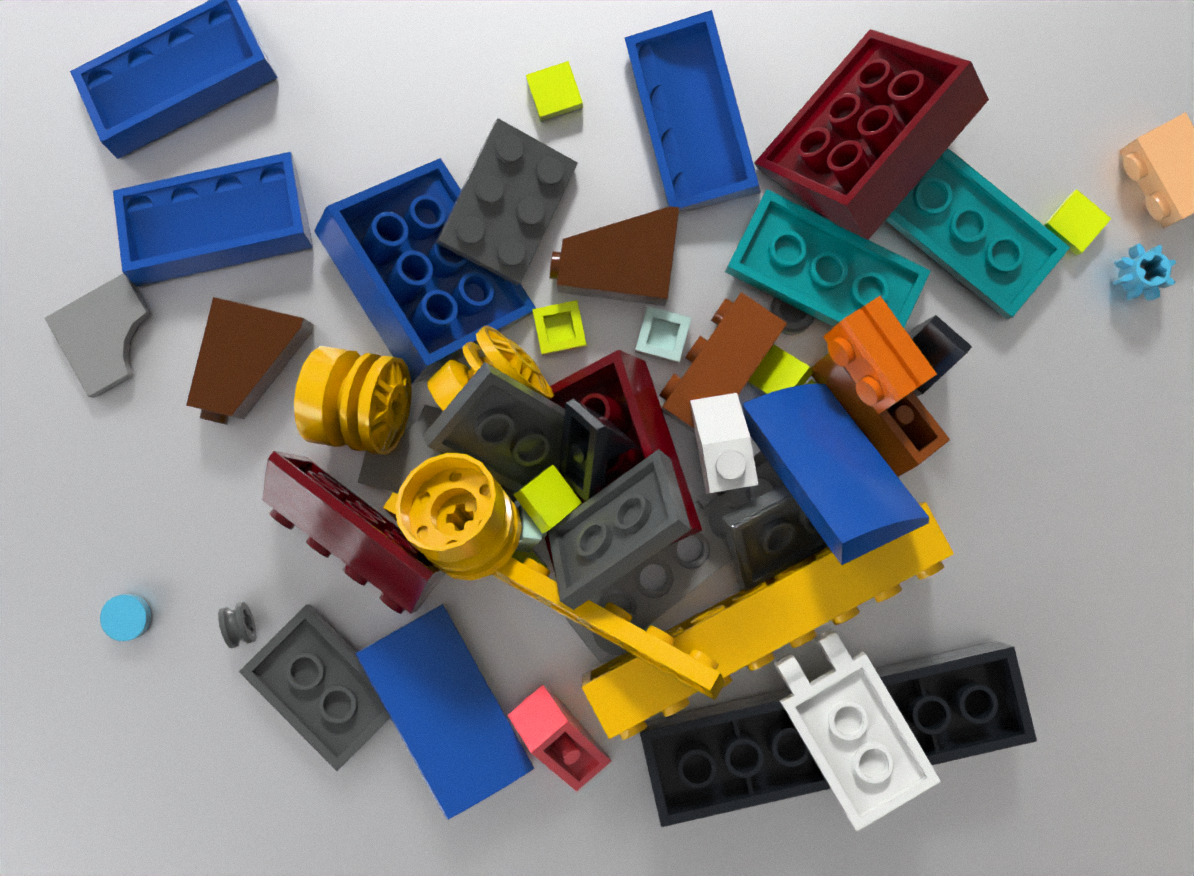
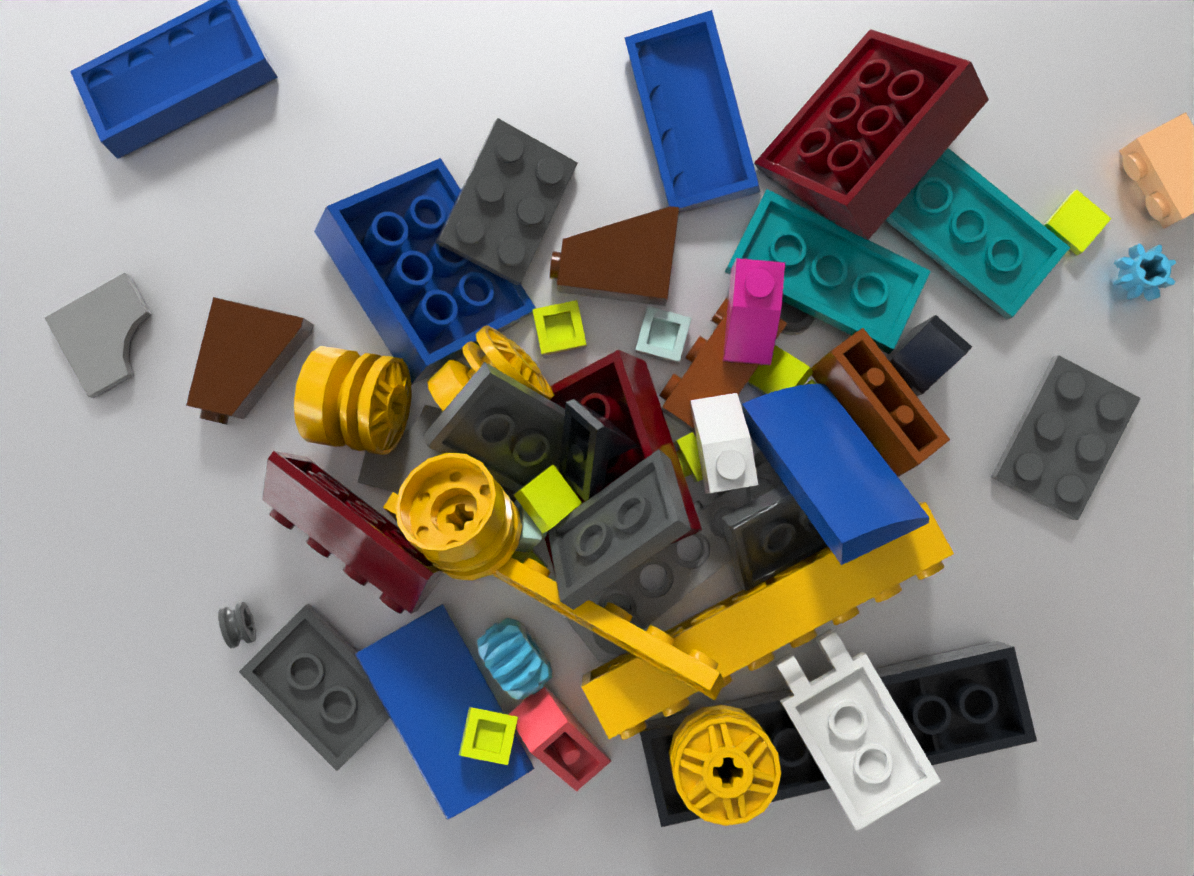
(125, 617): medium azure tile -> none
(211, 219): blue slope -> none
(488, 736): none -> neon yellow plate
(514, 658): none -> medium azure gear
(554, 91): neon yellow tile -> none
(689, 457): none -> neon yellow plate
(703, 743): none -> yellow wheel
(753, 311): none -> dark pink slope
(878, 355): orange brick -> none
(1065, 437): none -> dark grey plate

